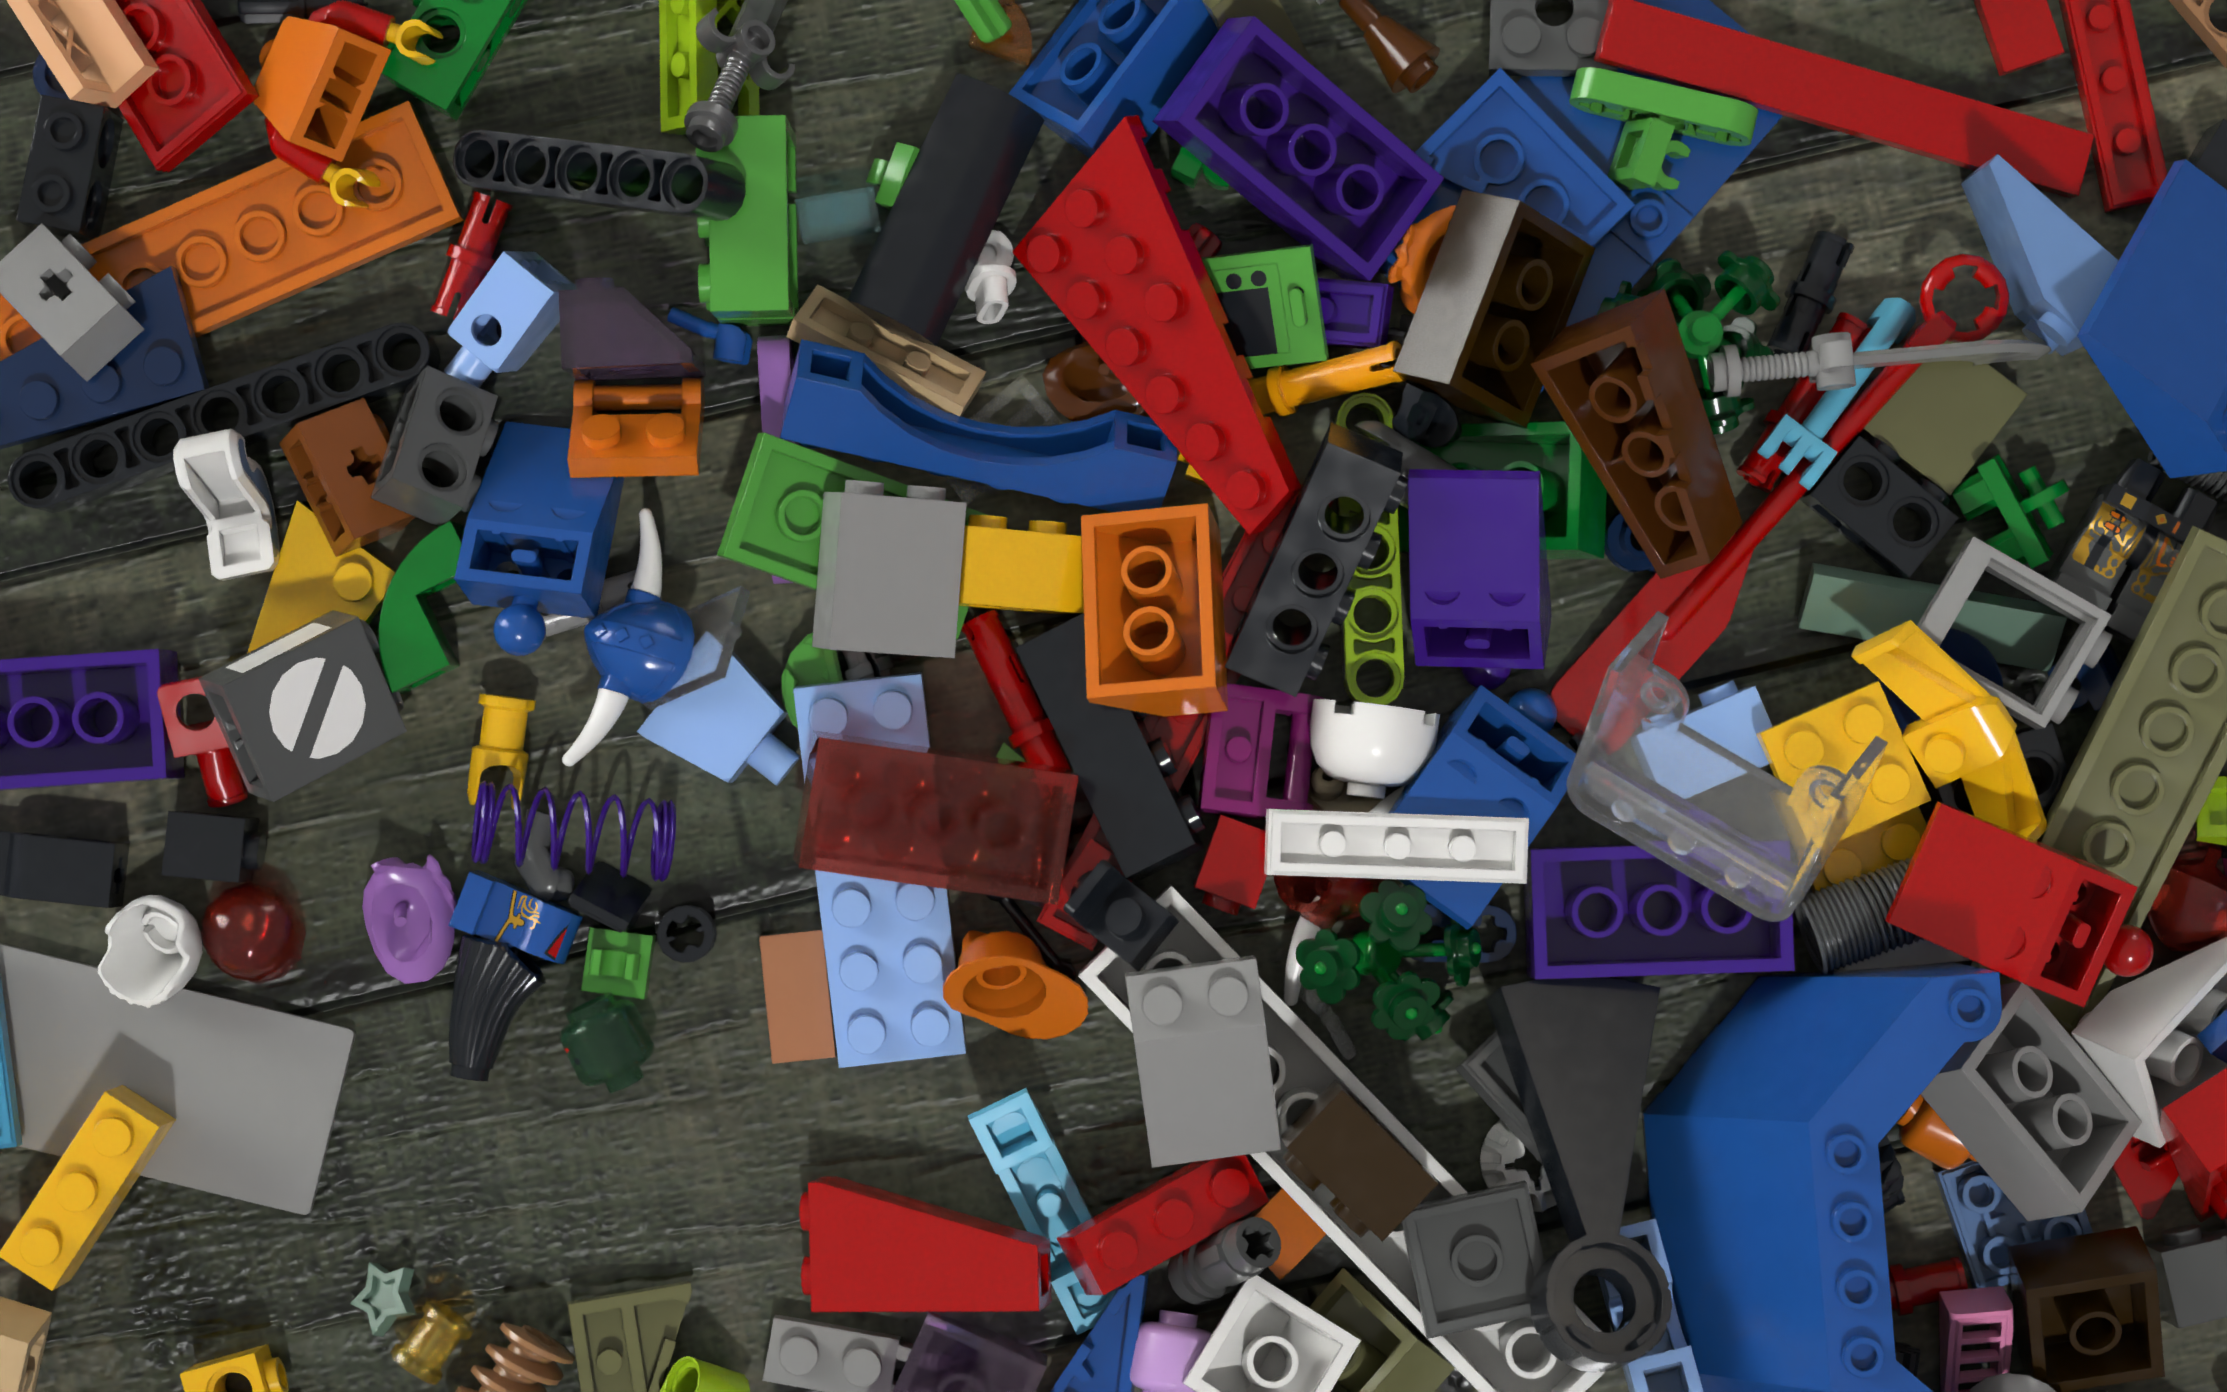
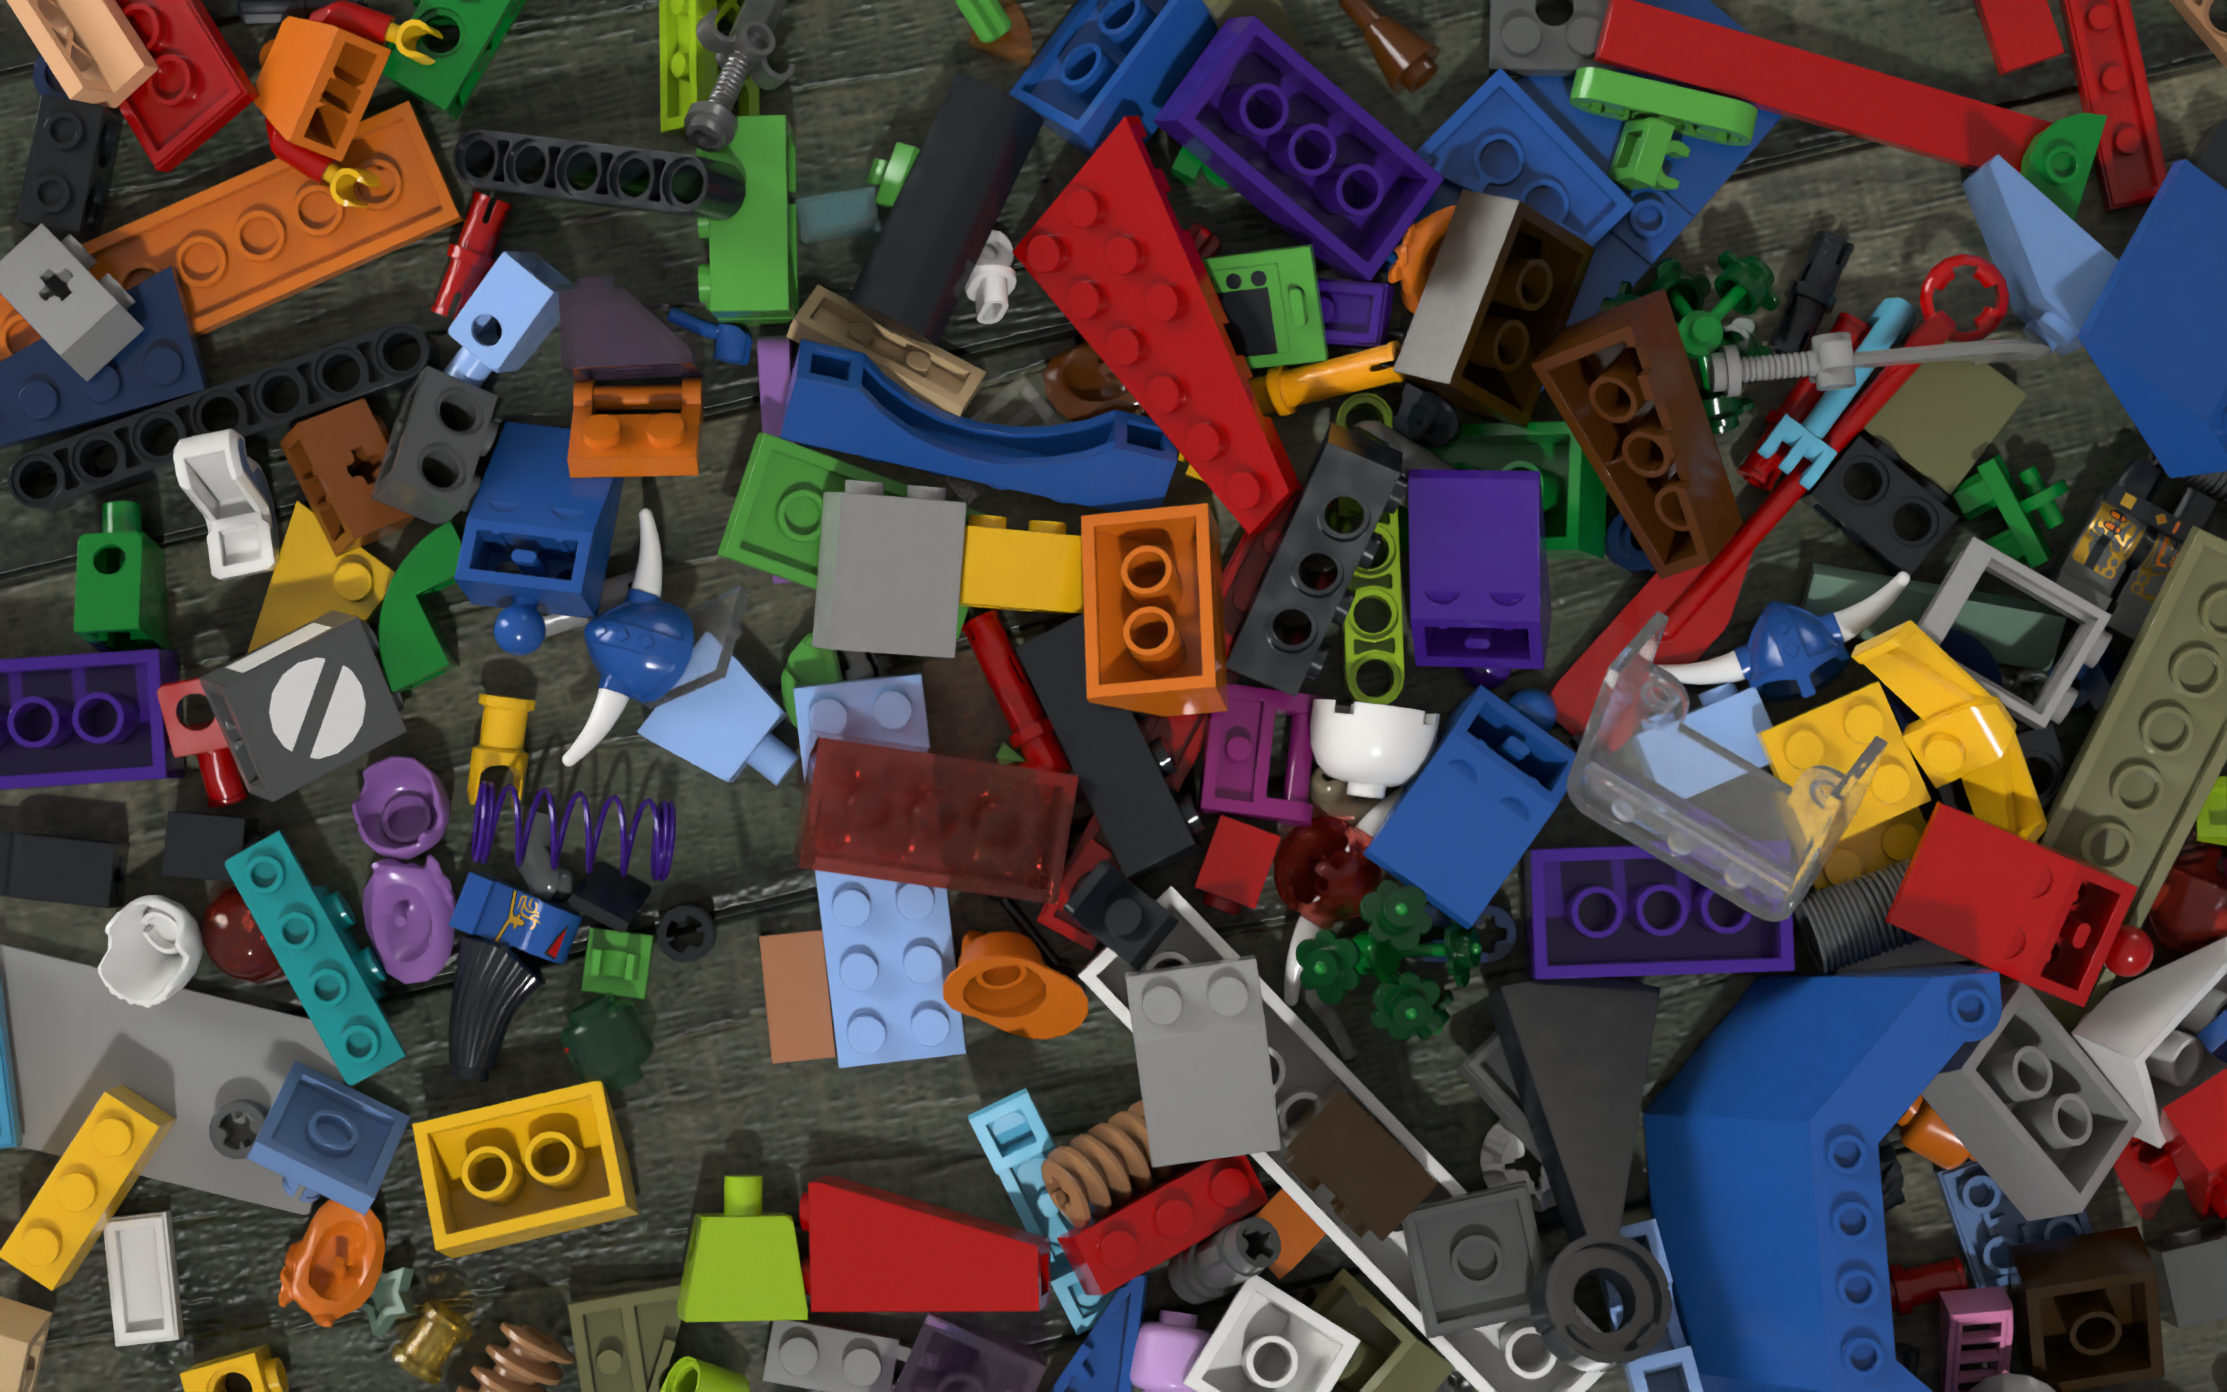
(121, 584): none -> green torso
(143, 1278): none -> white tile
(221, 1133): none -> dark grey bush
(319, 956): none -> teal bracket
(328, 1139): none -> medium blue tile
(333, 1263): none -> orange hat
(401, 807): none -> medium lavender hair
(524, 1170): none -> yellow slope
(742, 1261): none -> lime torso
(1101, 1167): none -> medium nougat piece
(1396, 846): white tile -> none
(1792, 648): none -> blue helmet
(2062, 159): none -> green plate

